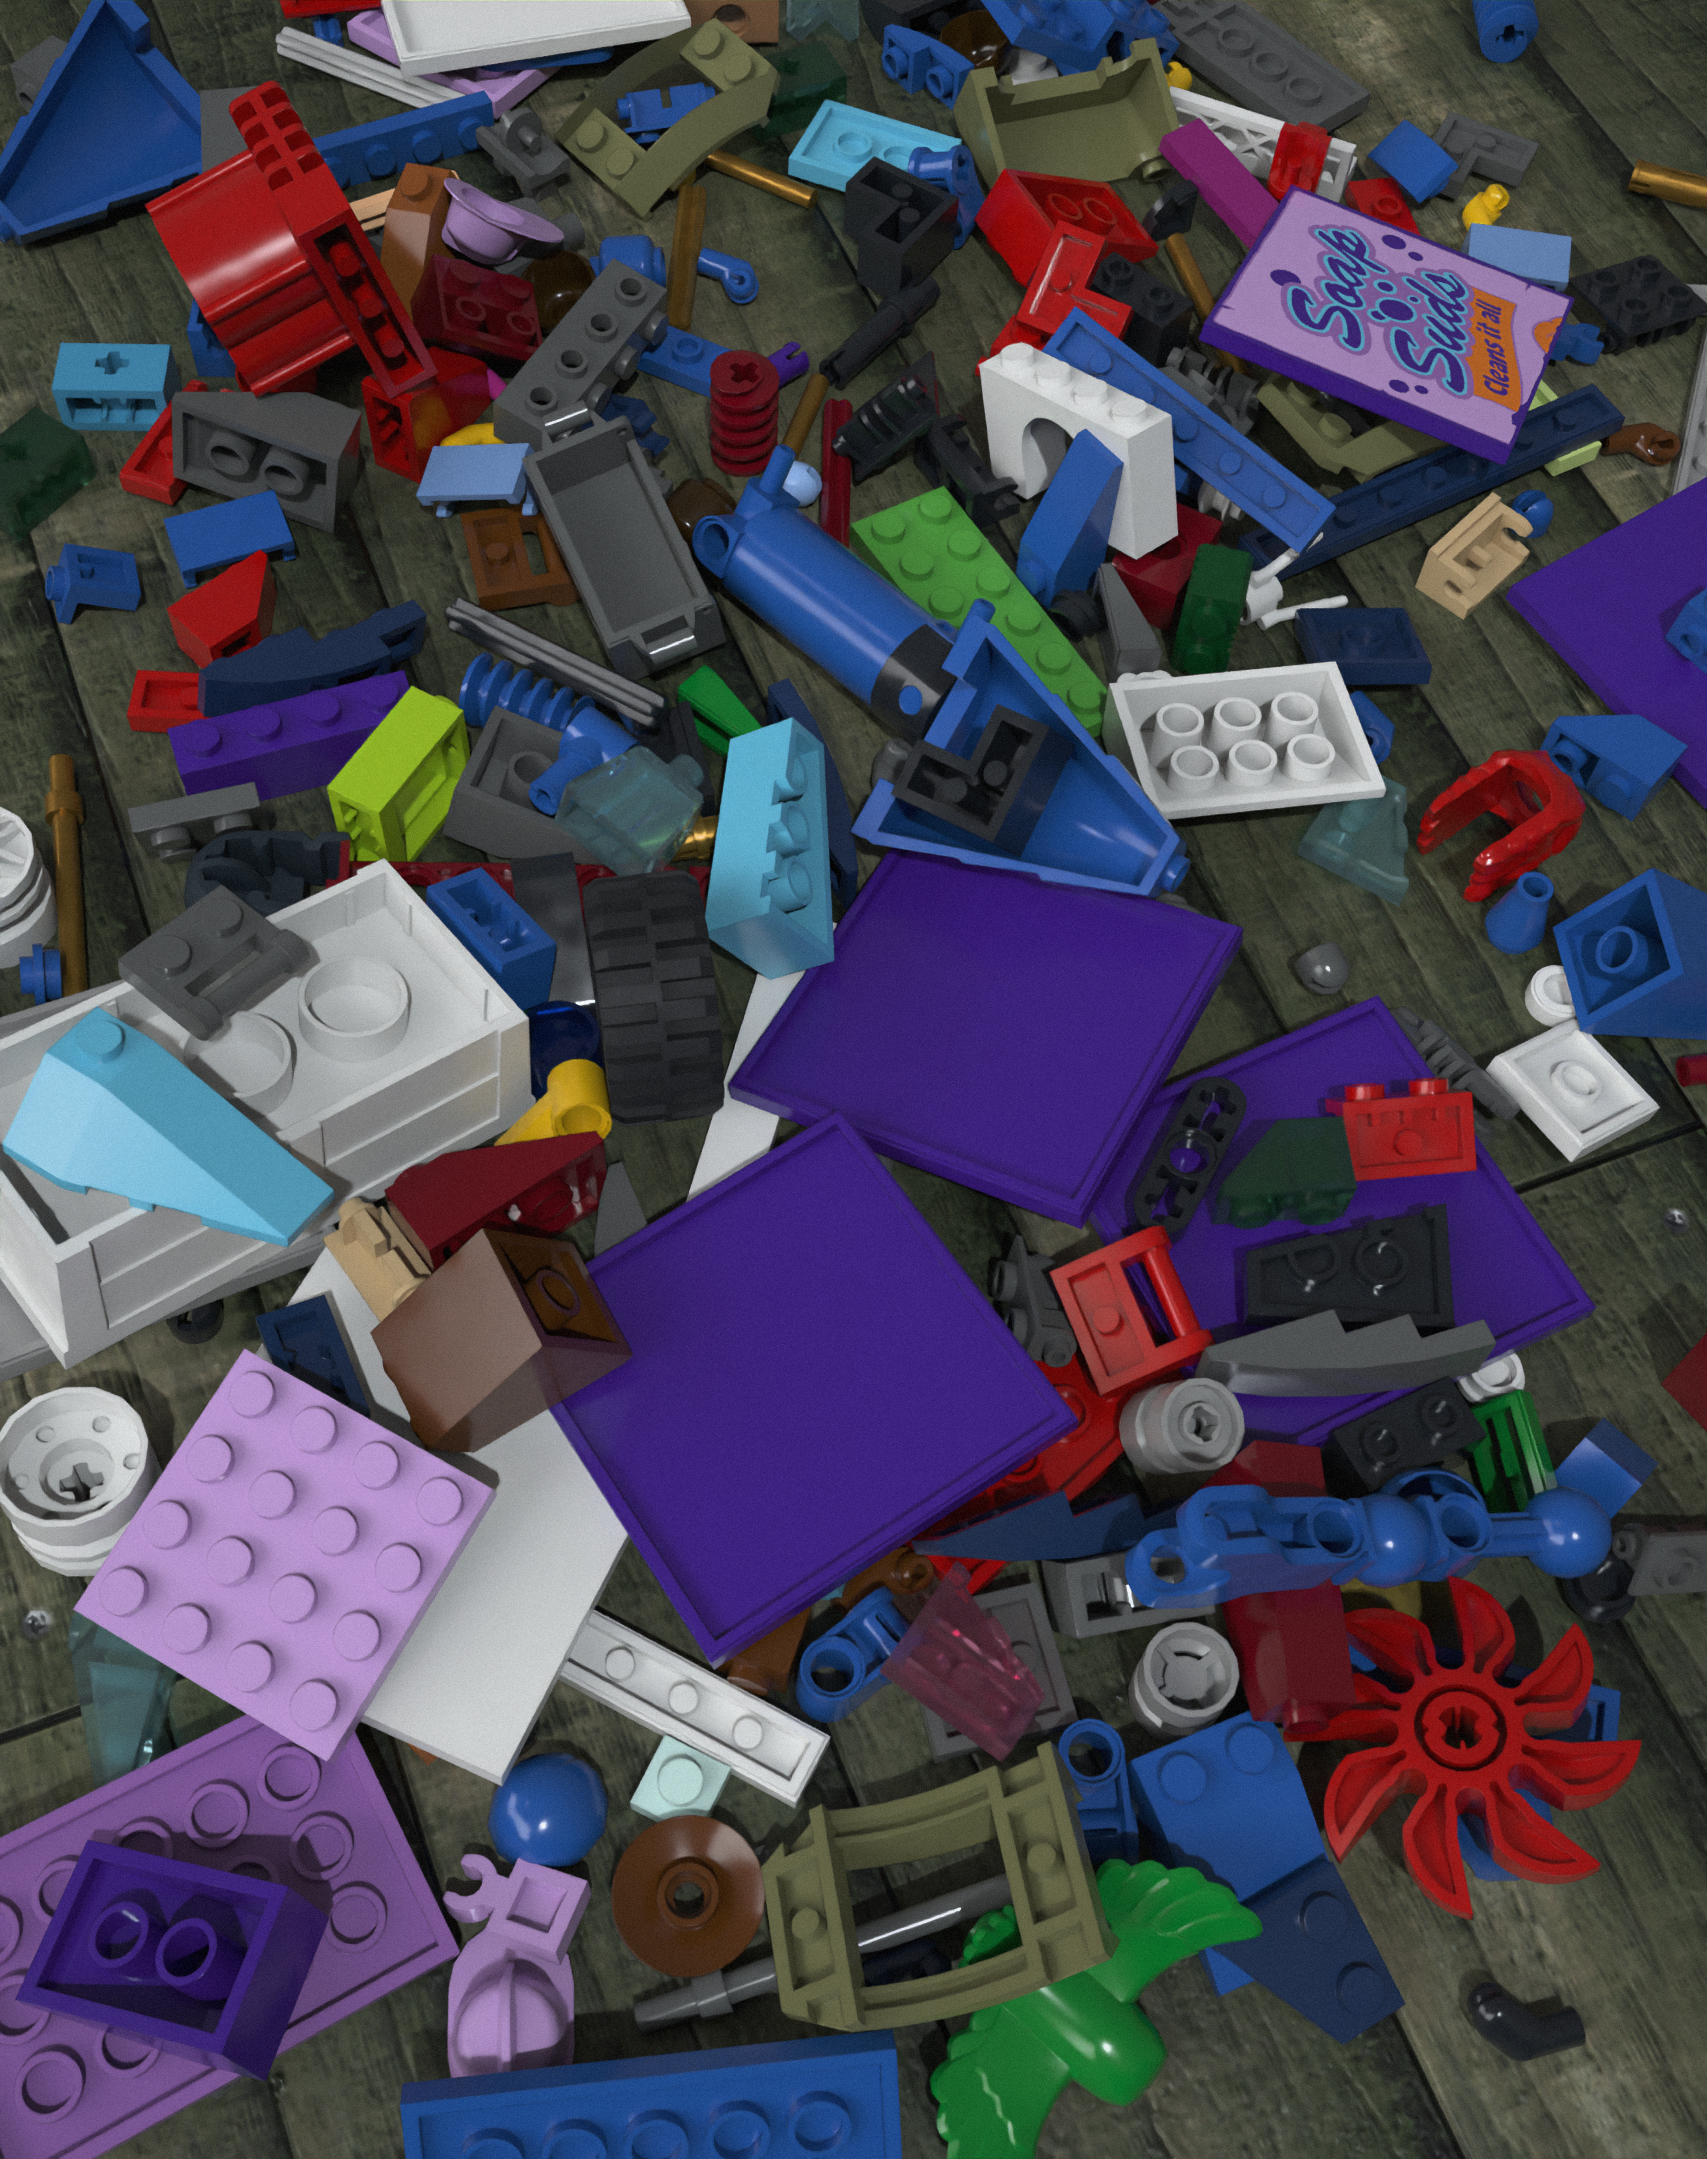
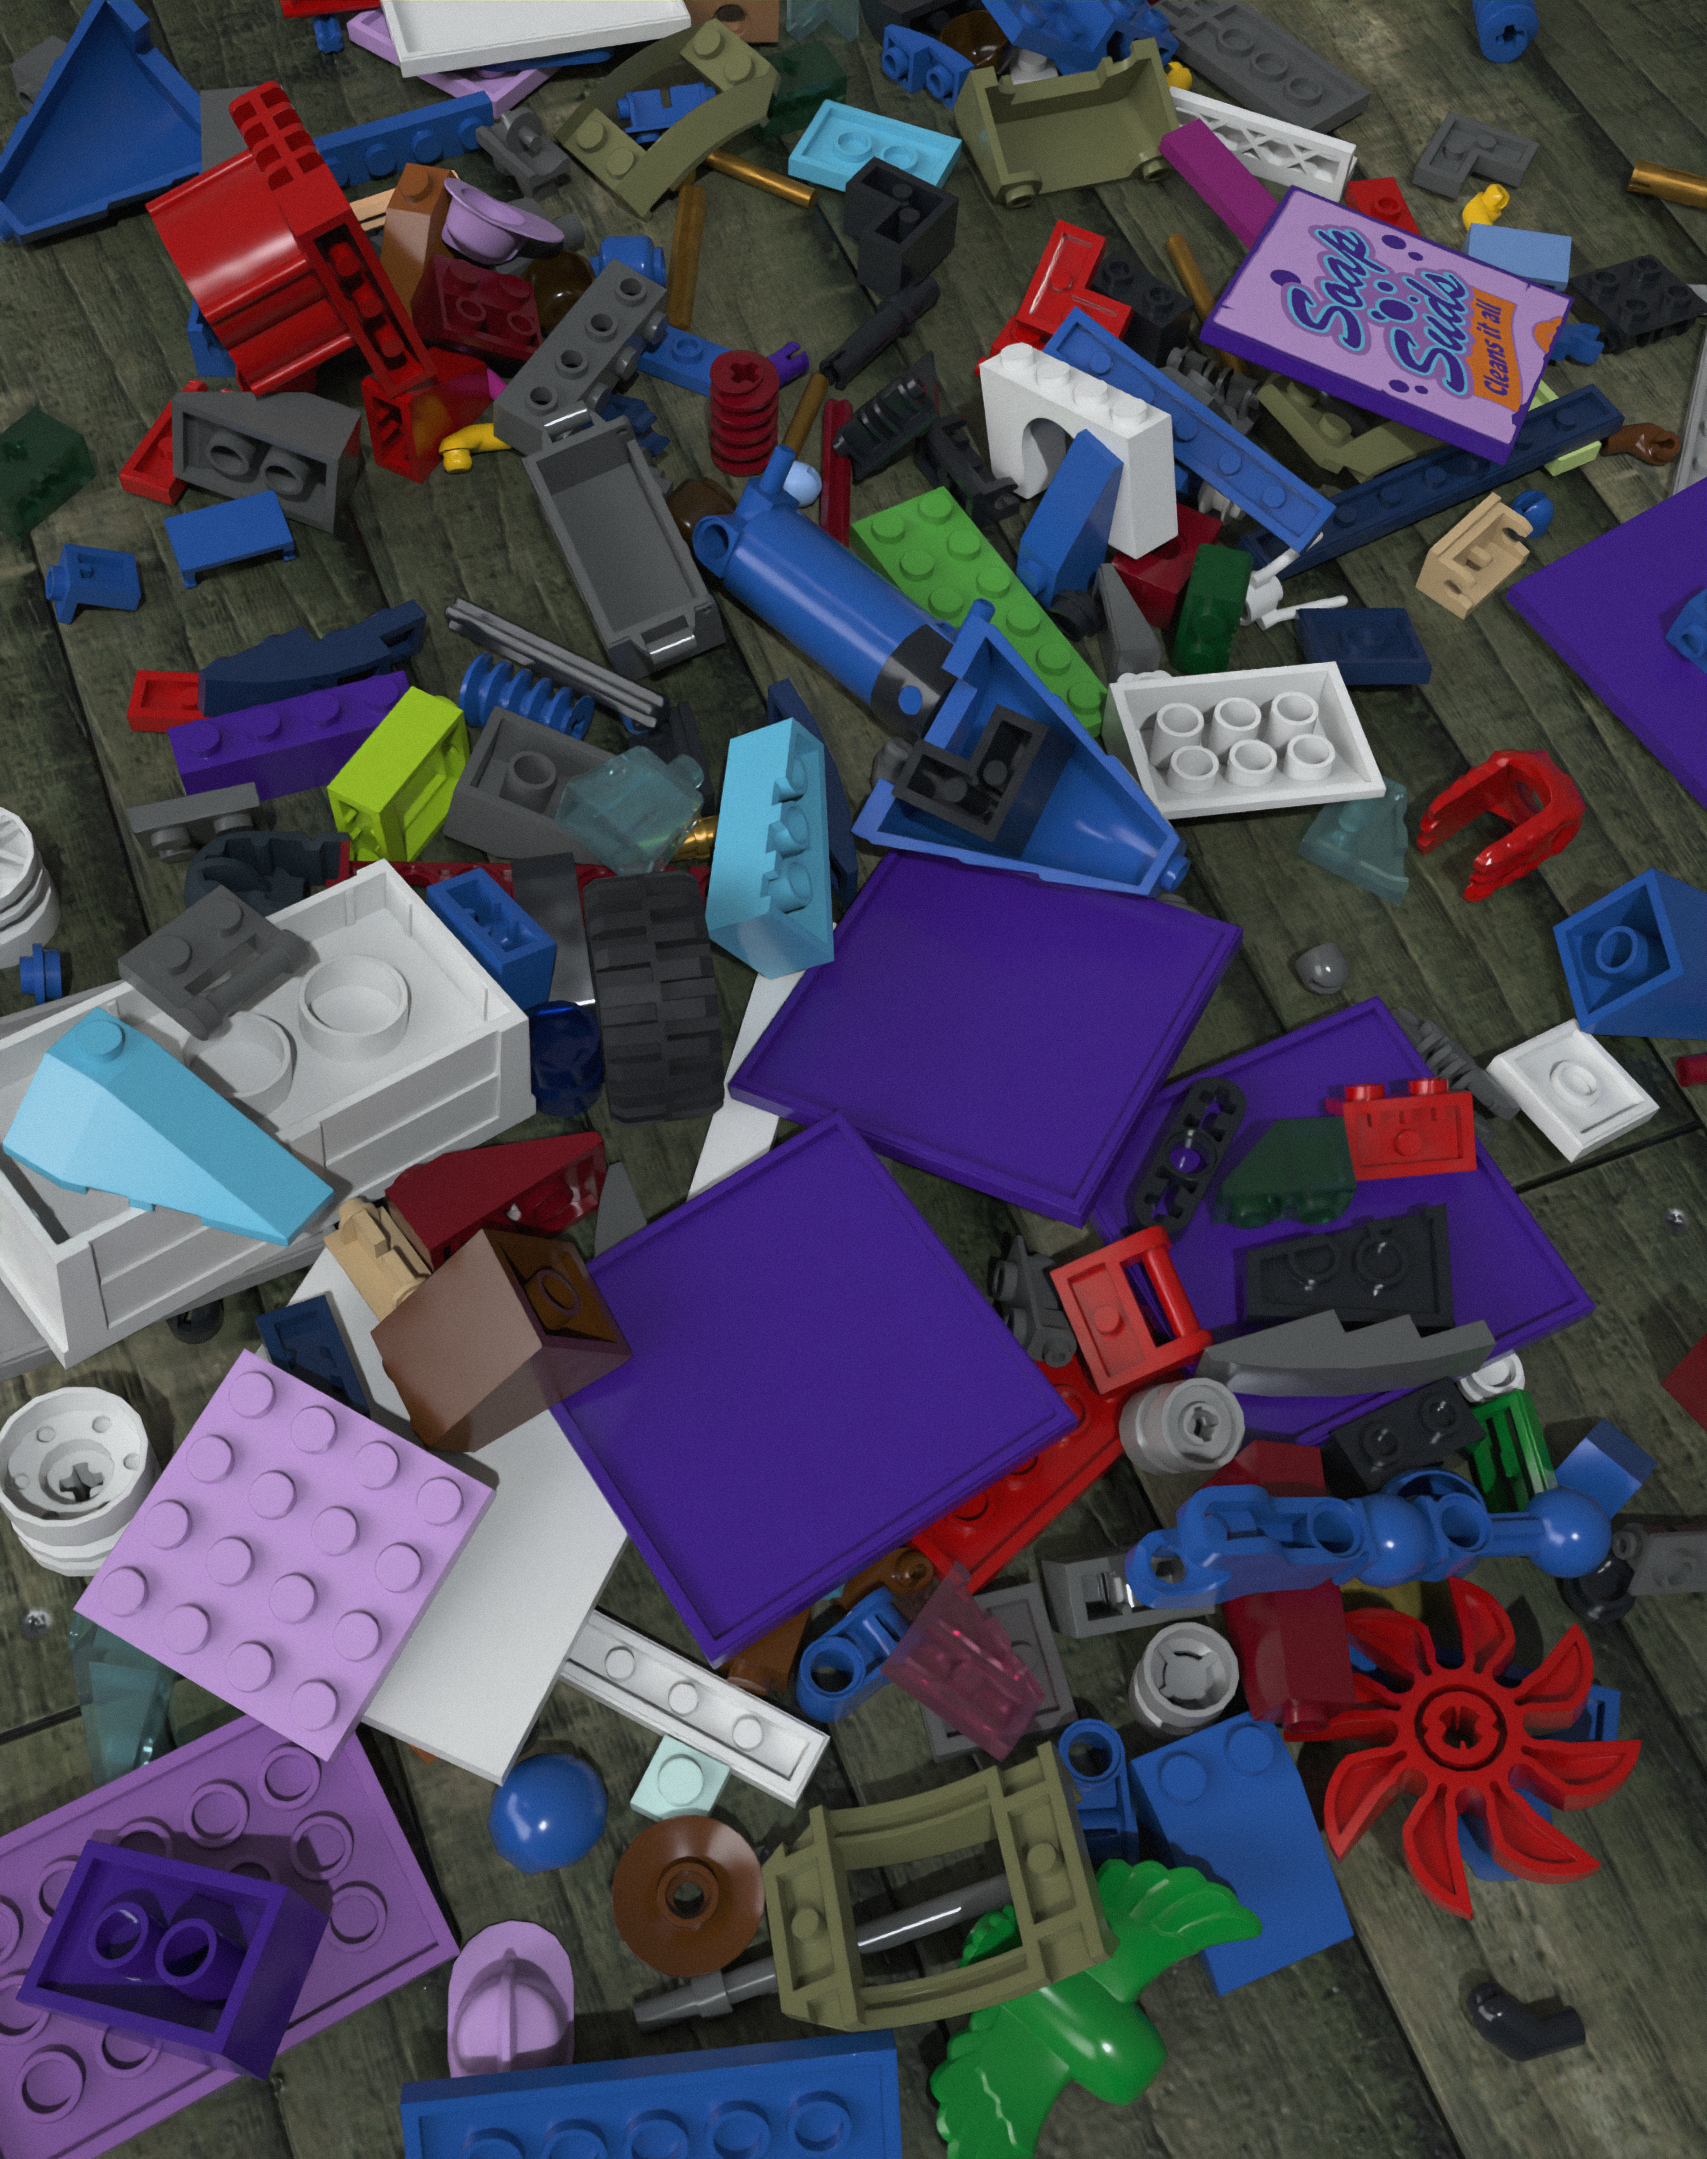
(64, 815): pearl gold bar -> none
(114, 385): dark azure brick -> none
(226, 612): red slope -> none
(361, 69): light grey axle -> none
(477, 474): medium blue hinge -> none
(502, 564): reddish brown plate -> none
(528, 1911): lavender plate -> none
(573, 1105): yellow piece -> none
(584, 745): blue pin -> none
(715, 710): green slope -> none
(733, 272): blue arm -> none
(913, 1959): dark blue arm -> none
(953, 177): blue piece -> none
(1026, 208): red slope -> none
(1047, 1528): dark blue slope -> none
(1172, 211): black tile -> none
(1298, 159): red hips -> none
(1318, 1955): dark blue wing -> none
(1376, 726): blue arm -> none
(1413, 162): blue slope -> none
(1520, 915): blue cone -> none
(1549, 997): white tile -> none
(1614, 758): blue slope -> none

